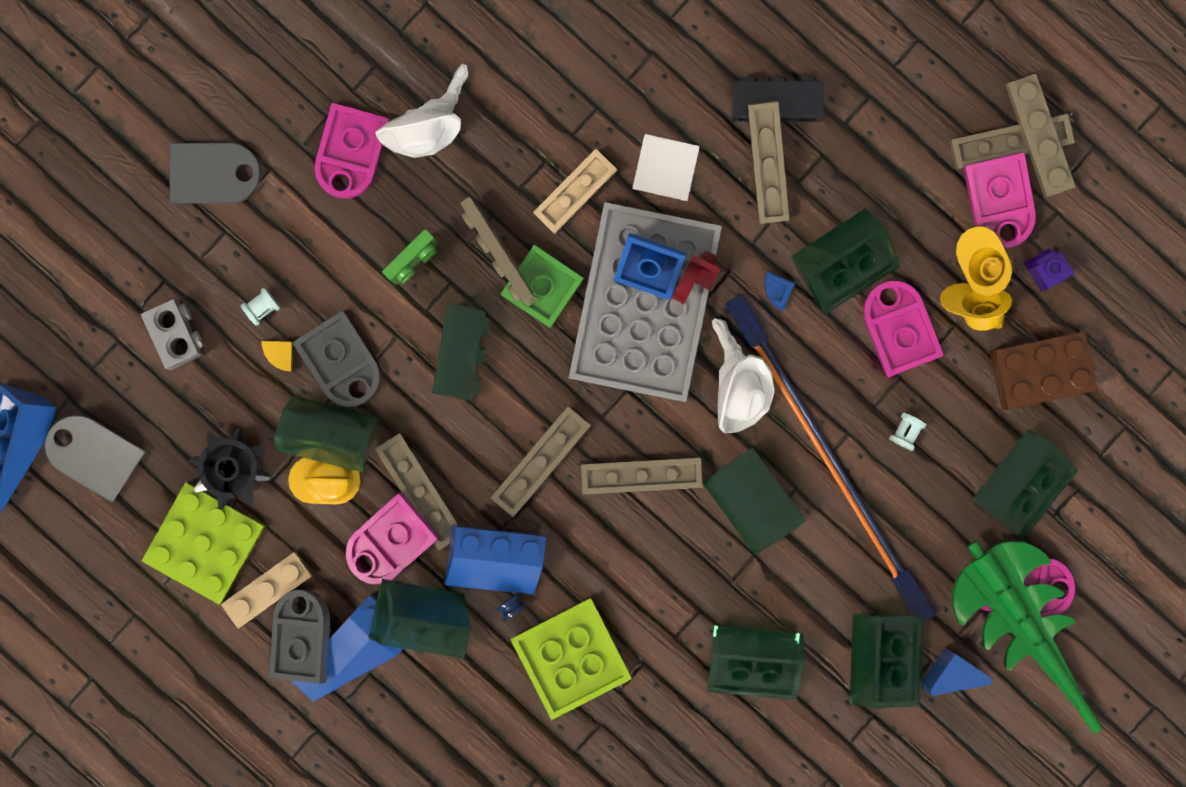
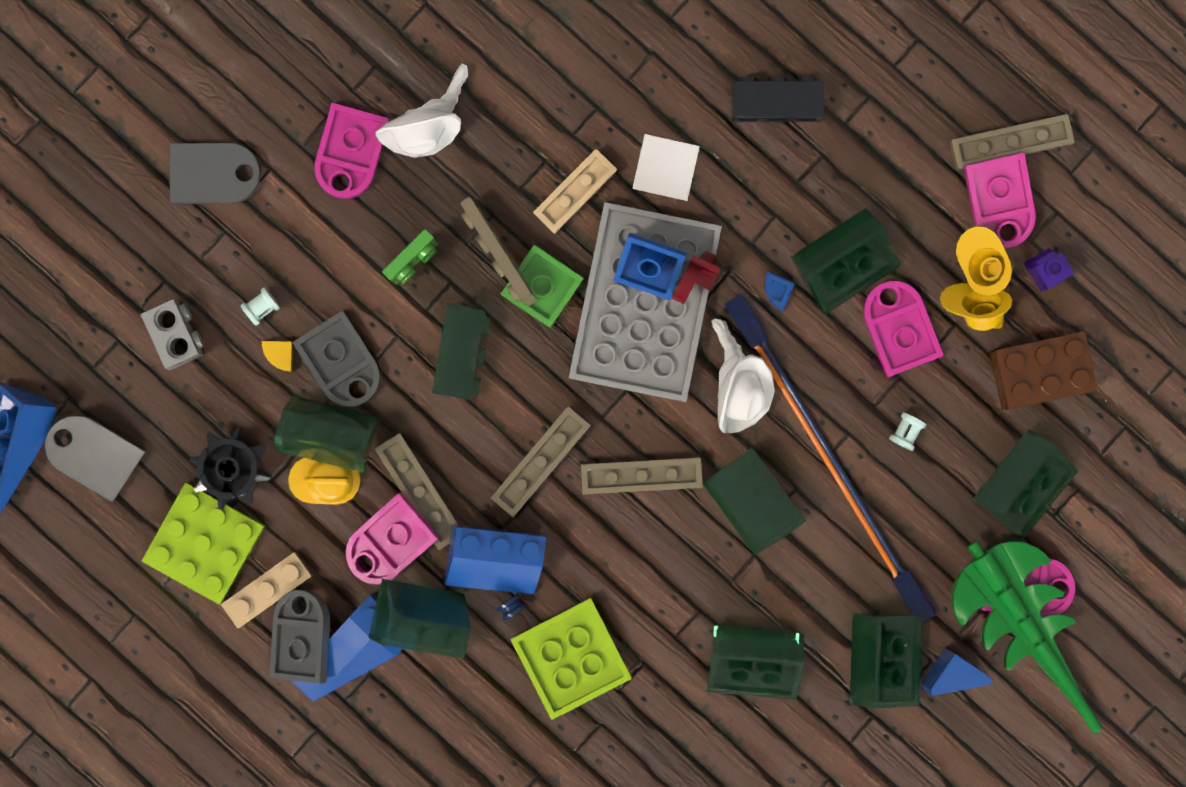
(768, 161): dark tan plate -> none
(1040, 135): dark tan plate -> none

